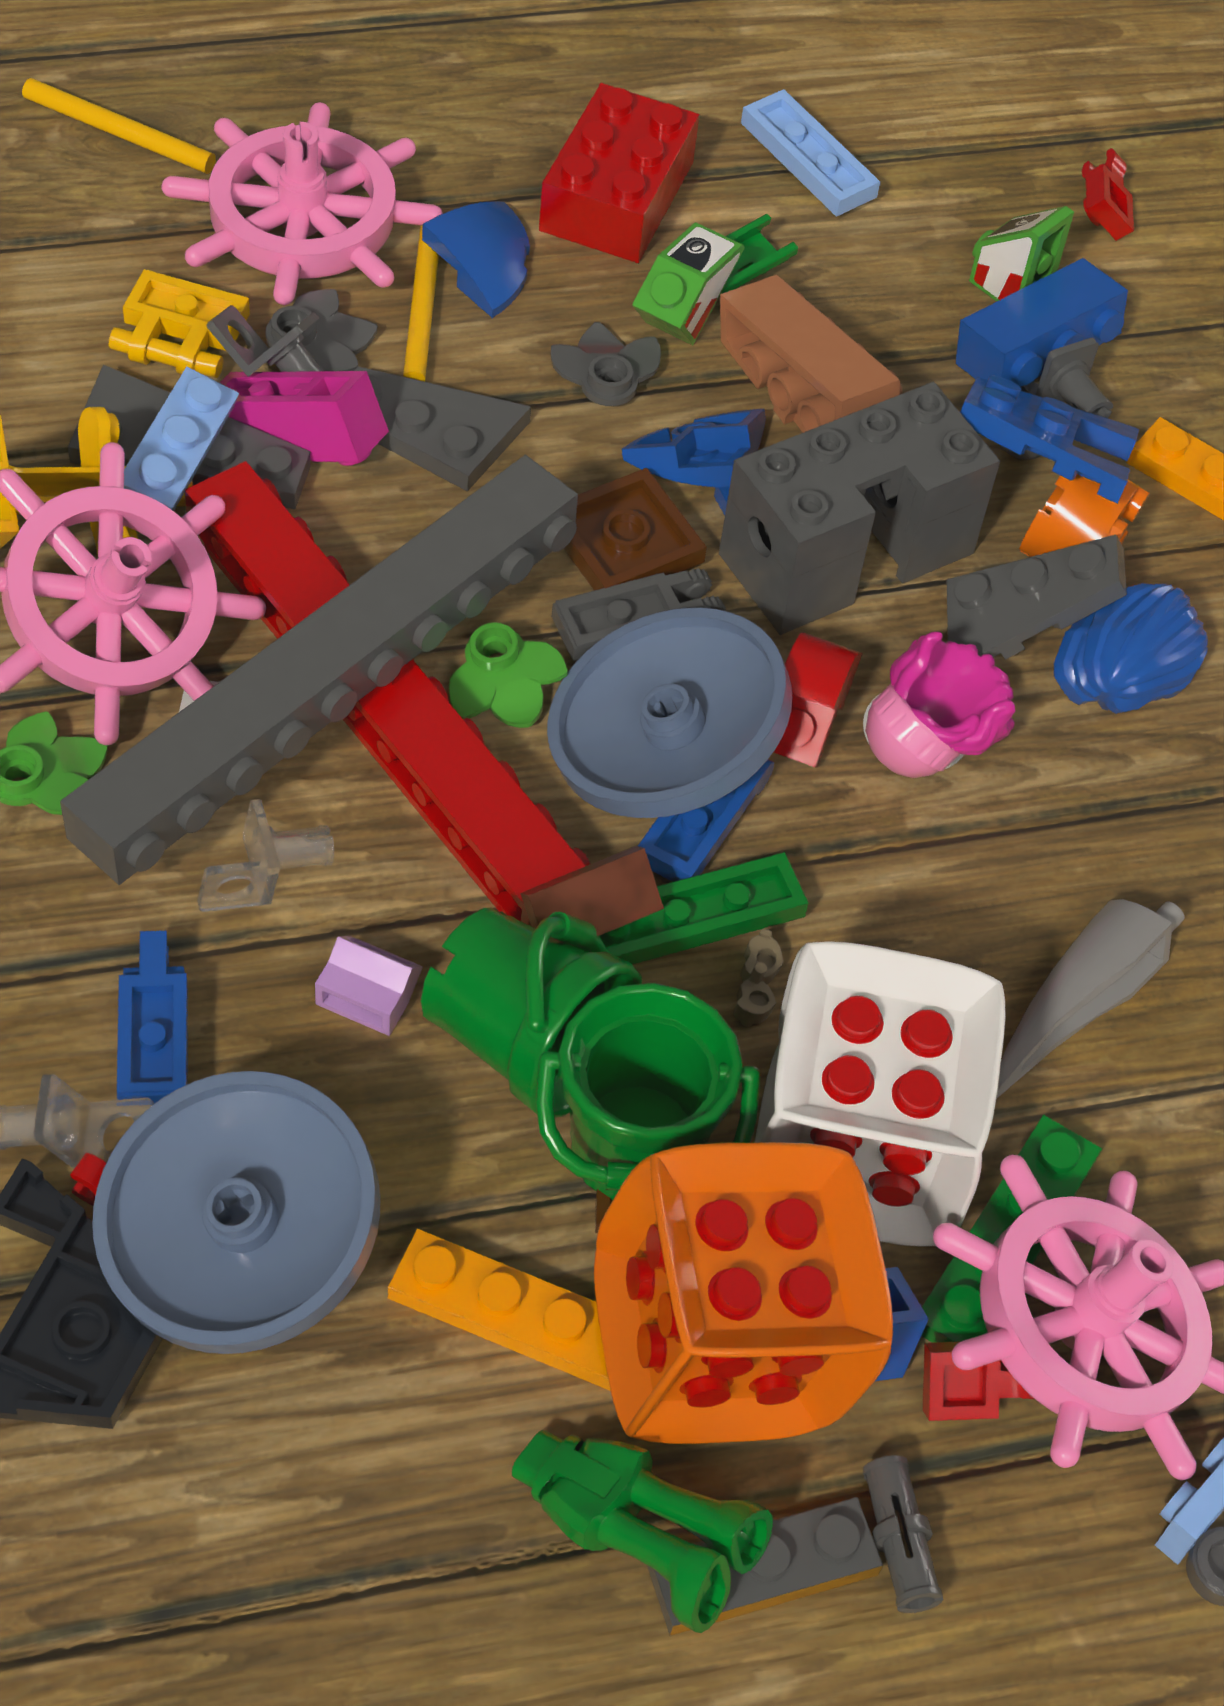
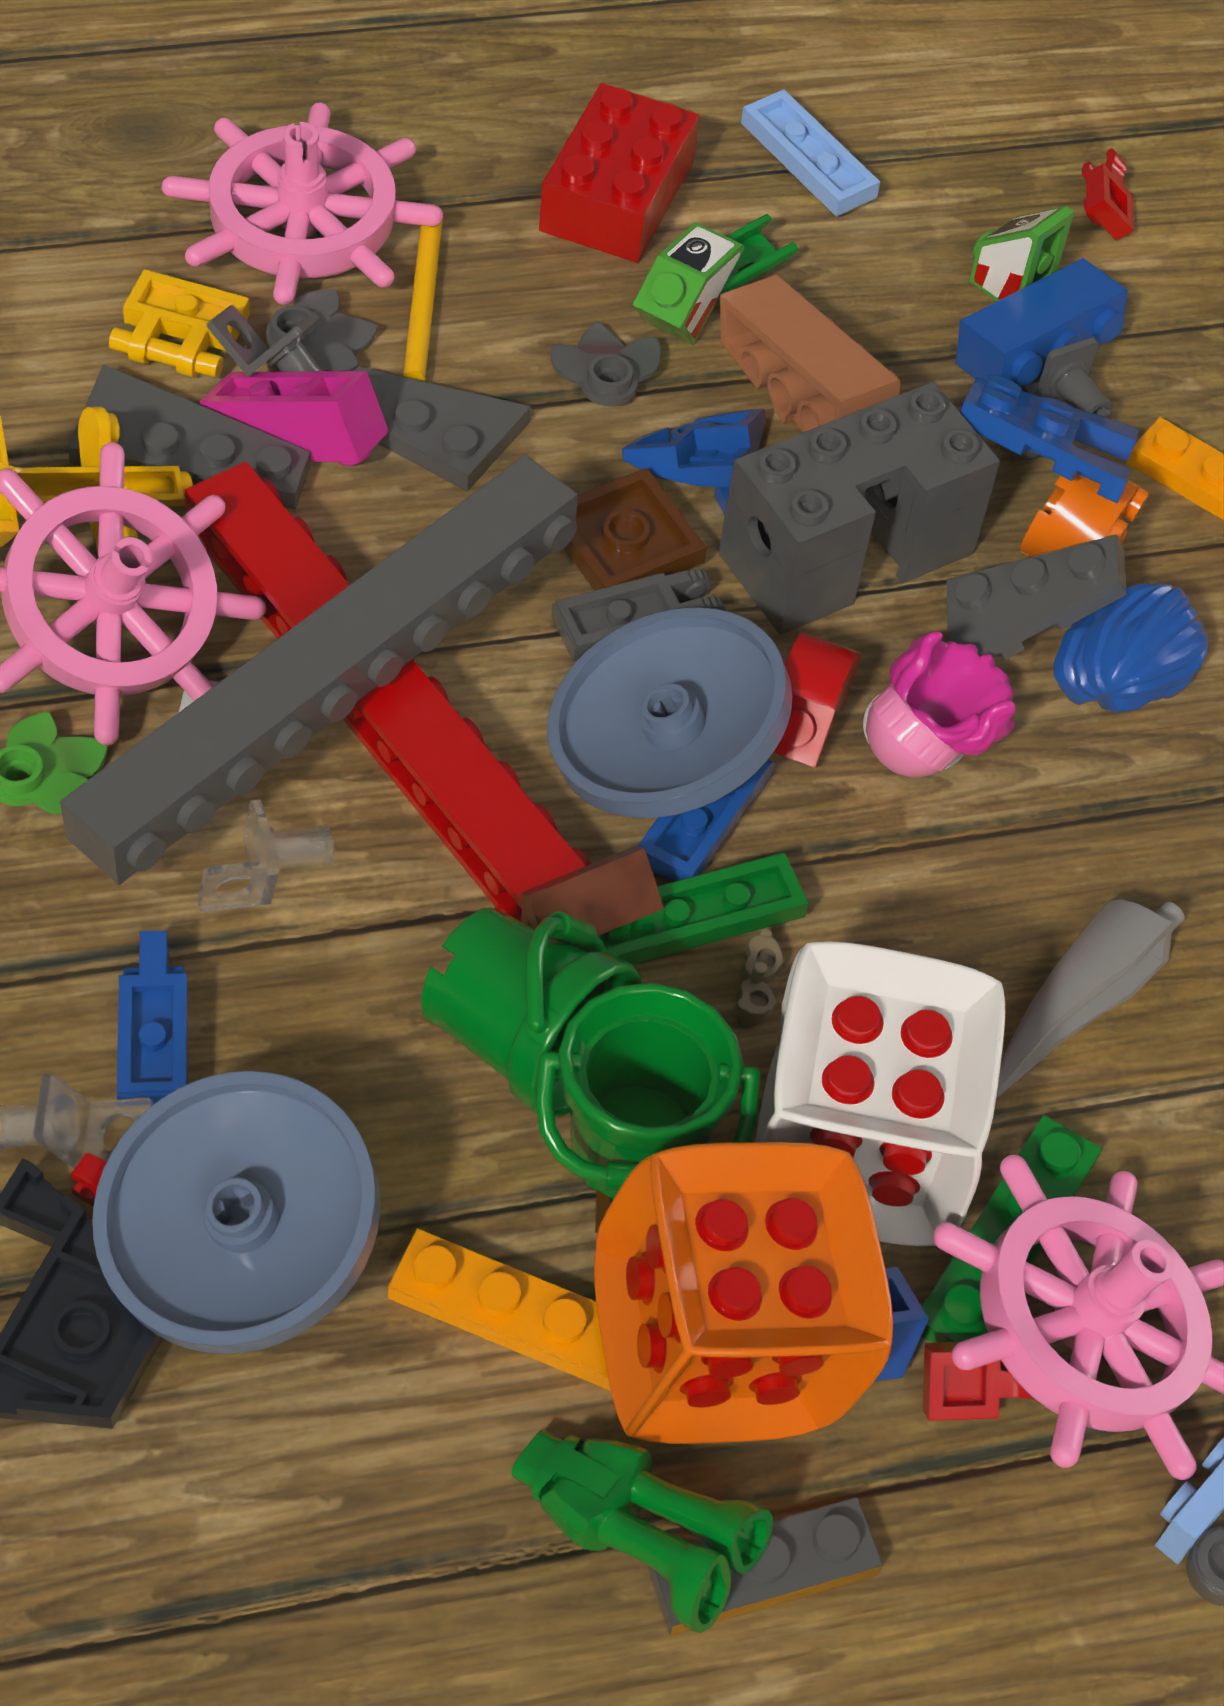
(119, 125): yellow bar -> none
(179, 438): light blue plate -> none
(366, 984): lavender piece -> none
(485, 248): blue brick -> none
(508, 682): bright green plate -> none
(915, 1576): dark grey pin -> none

